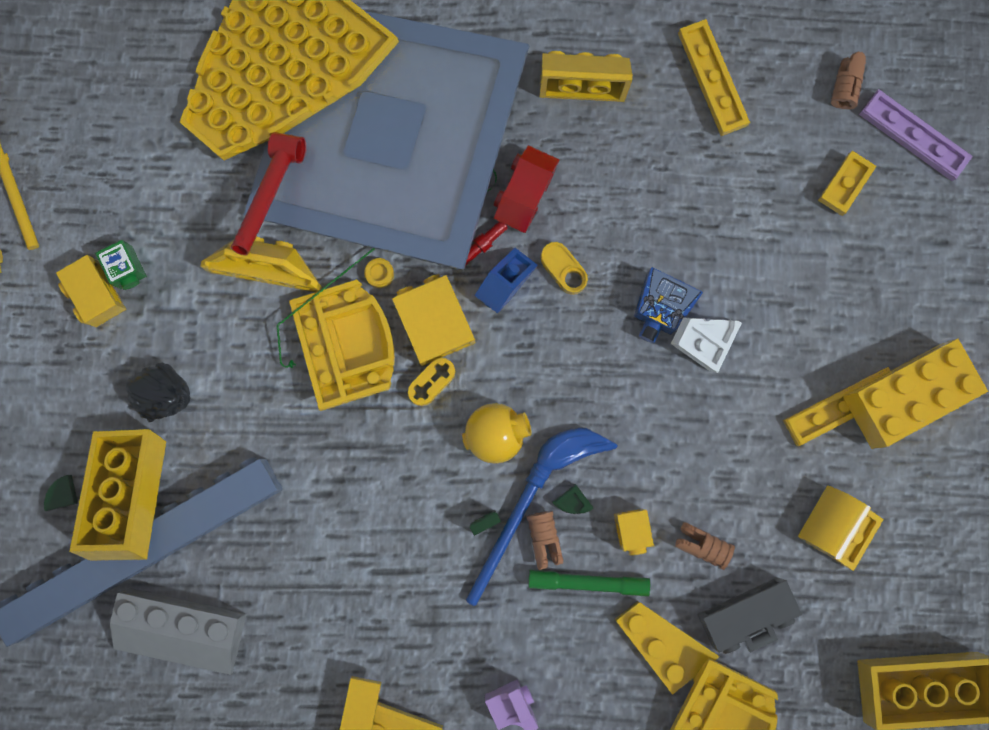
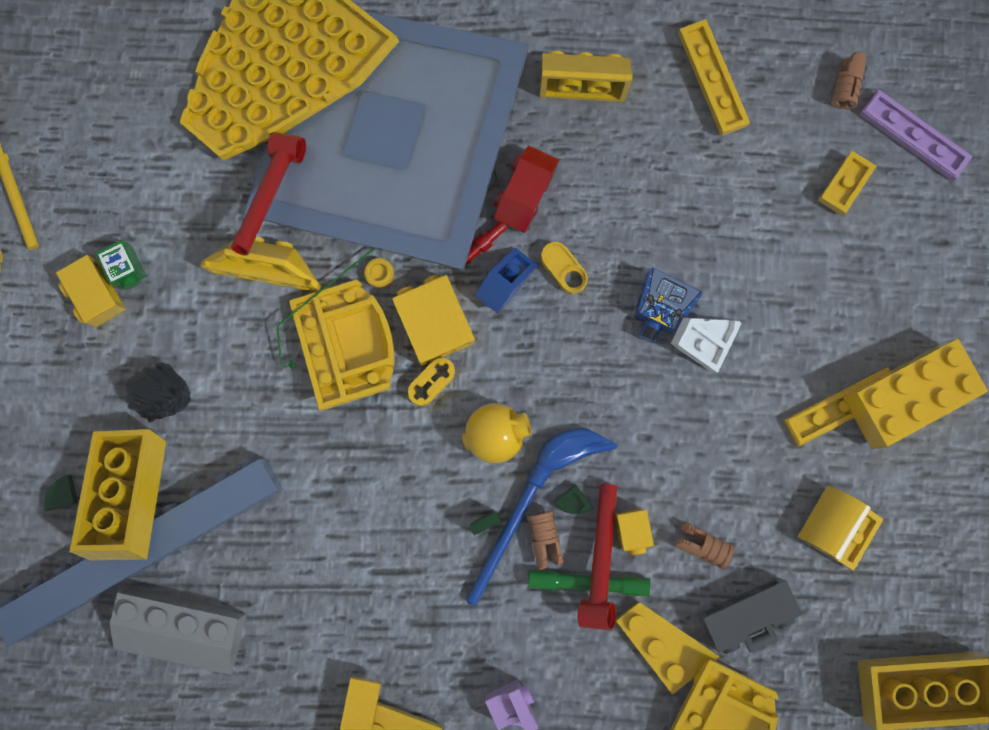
(596, 611): none -> red piece

